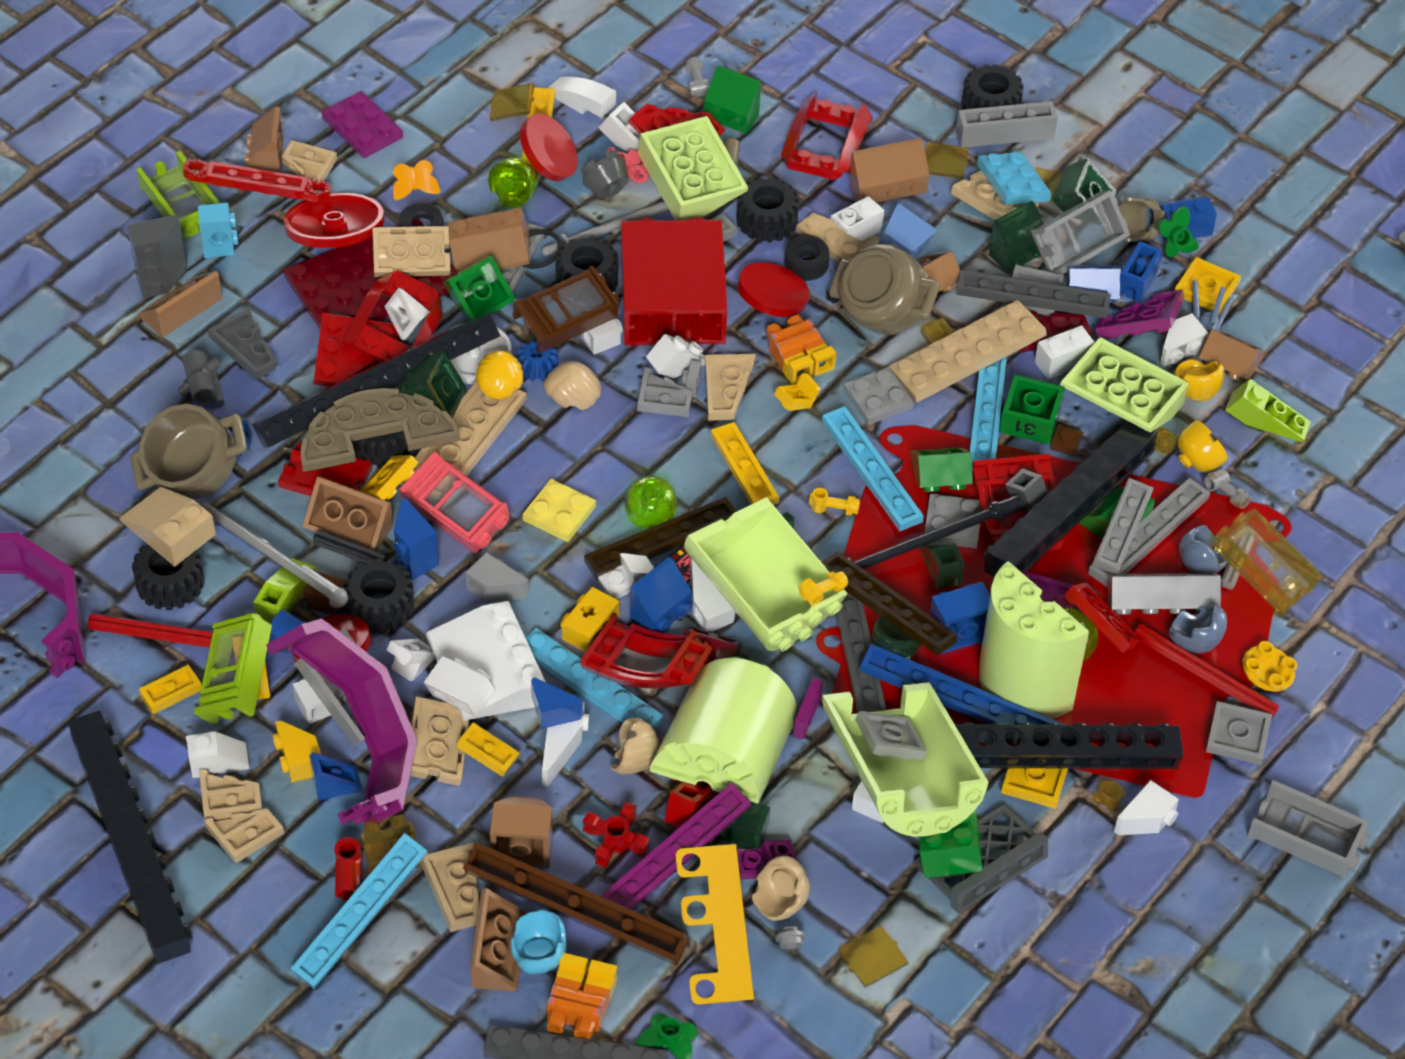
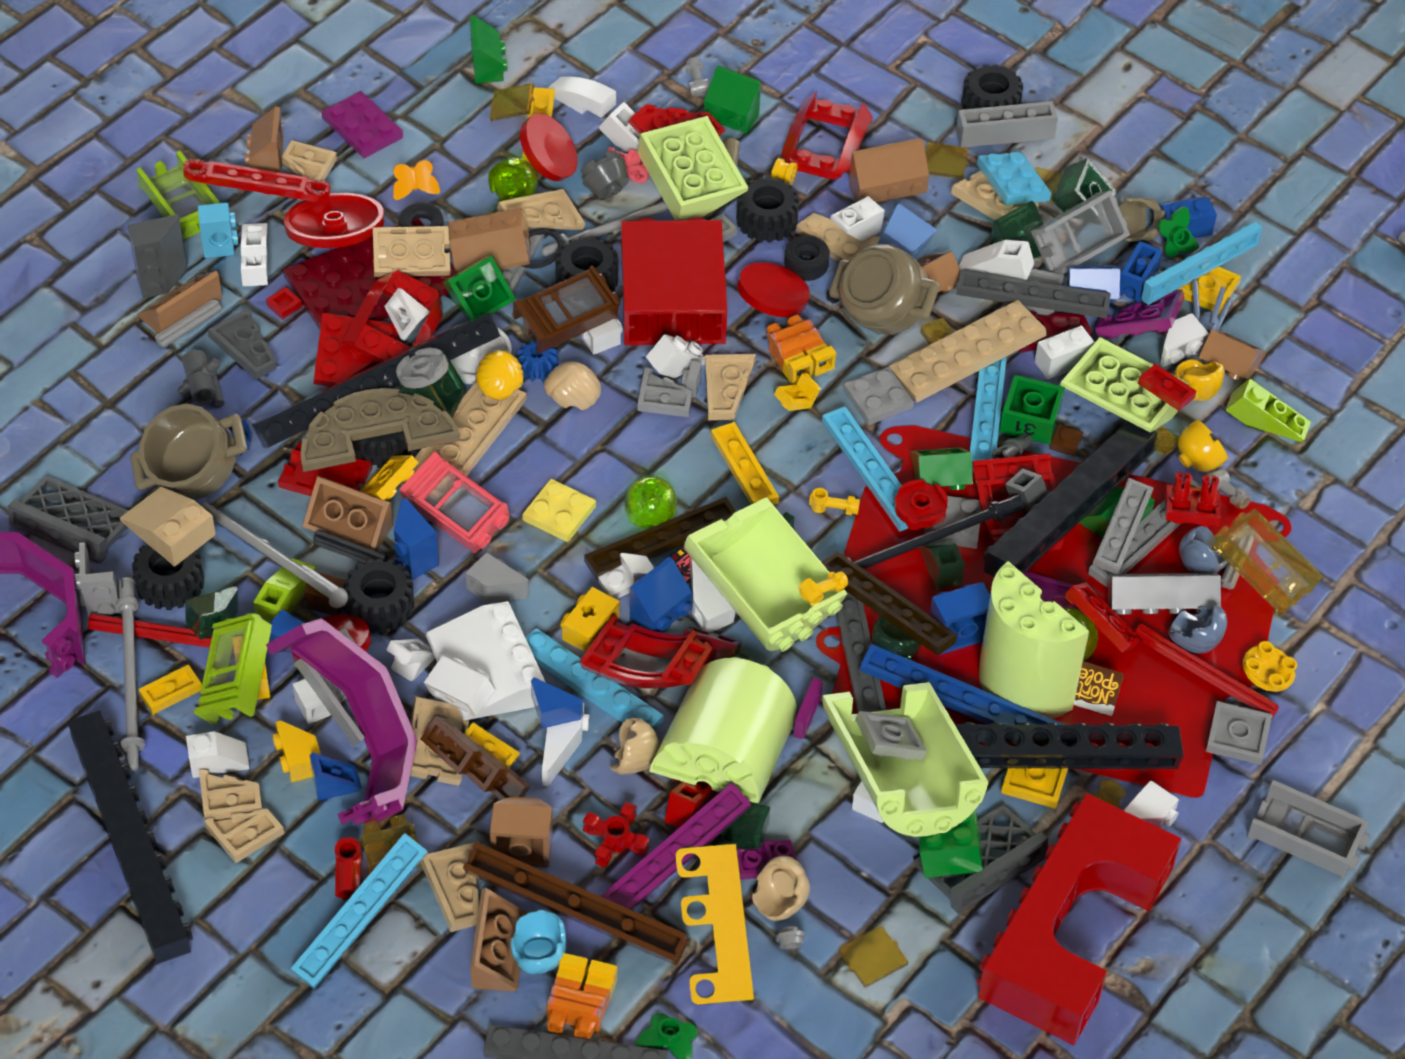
(61, 530): none -> dark grey fence
(97, 590): none -> light grey bracket
(127, 605): none -> light grey bar
(188, 323): none -> light grey axle
(210, 608): none -> clear green slope
(254, 254): none -> white slope
(284, 303): none -> red tile
(423, 368): none -> light grey tile
(473, 760): none -> reddish brown slope
(487, 52): none -> green slope
(547, 210): none -> tan wing
(784, 171): none -> yellow wheel
(916, 516): none -> red plate
(1003, 258): none -> white slope
(1013, 447): none -> dark grey pin
(1095, 852): none -> red arch
(1098, 688): none -> sticker
(1167, 387): none -> red plate
(1192, 504): none -> red plate
(1201, 263): none -> medium azure plate

